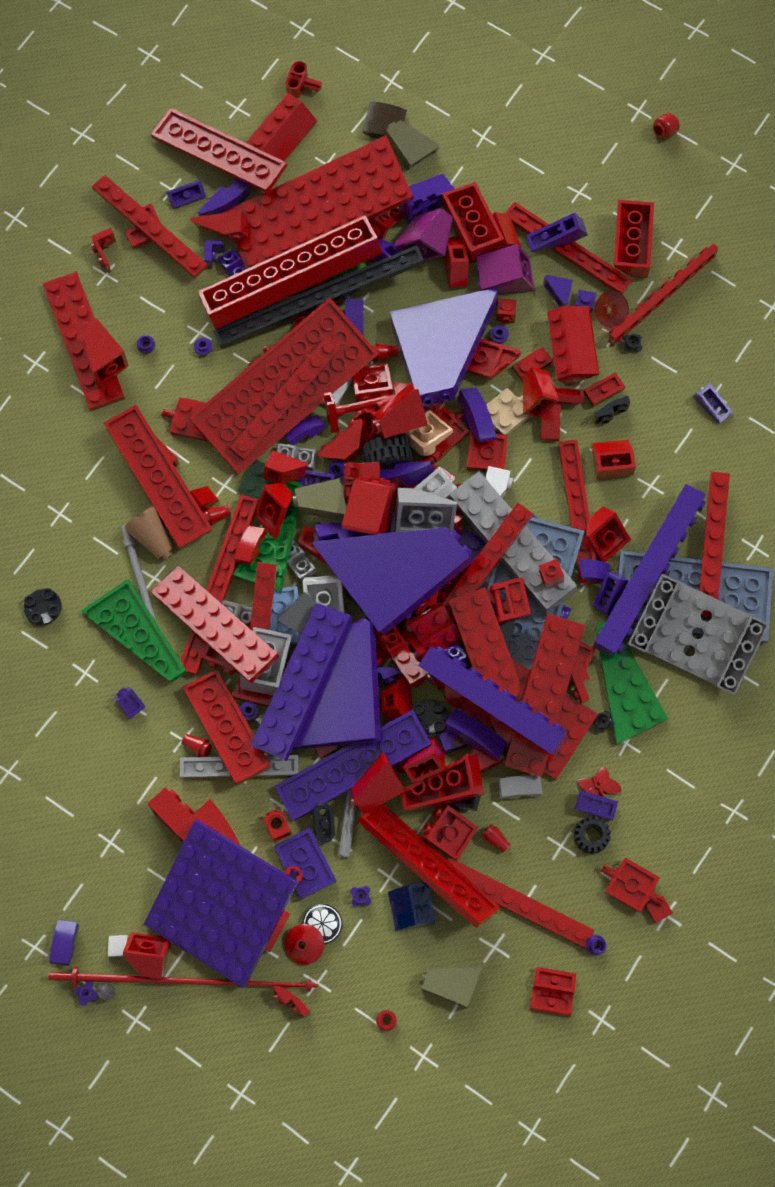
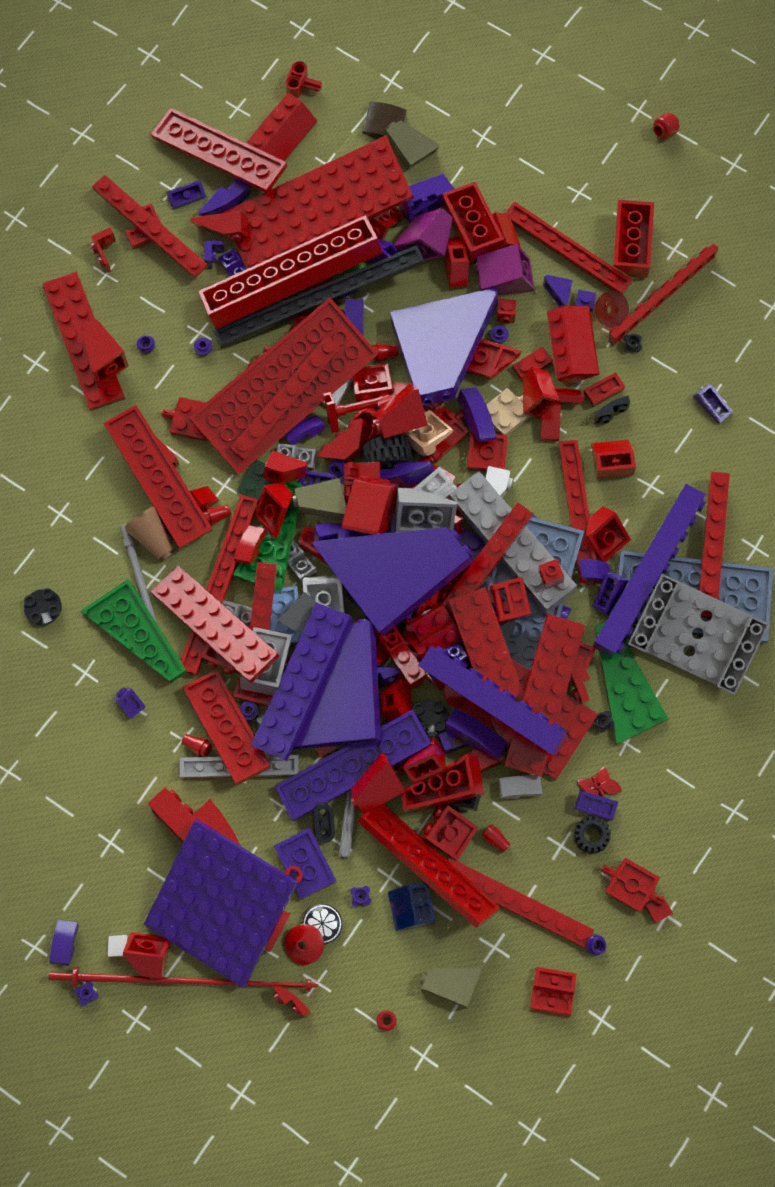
(106, 991): flat silver plate -> none
(277, 834): red brick -> none
(558, 233): dark purple slope -> none

